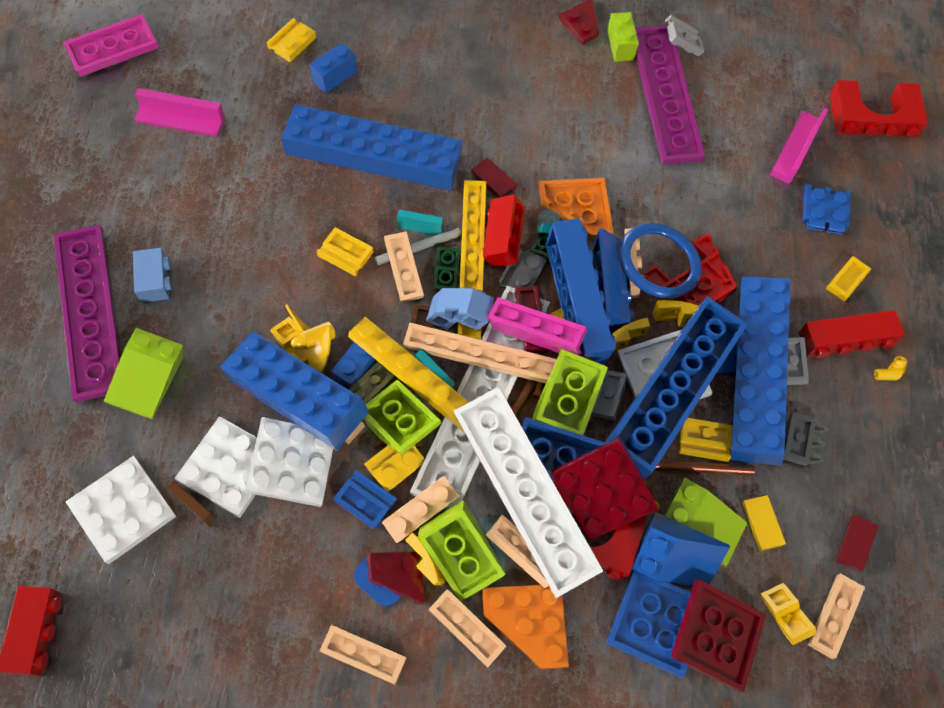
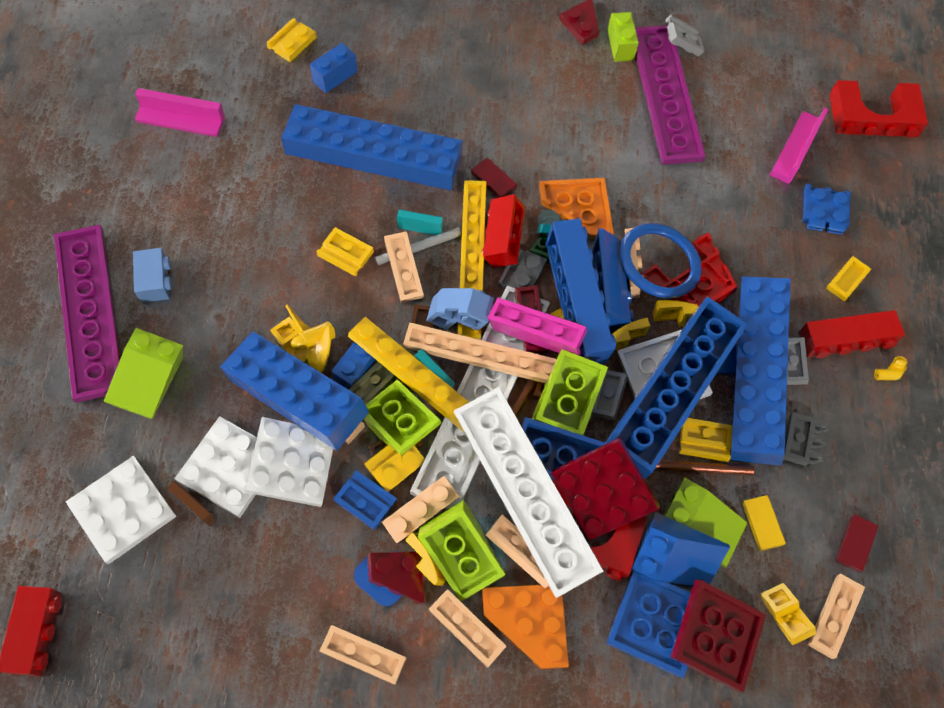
(110, 45): dark pink plate -> none
(446, 268): dark green slope -> none

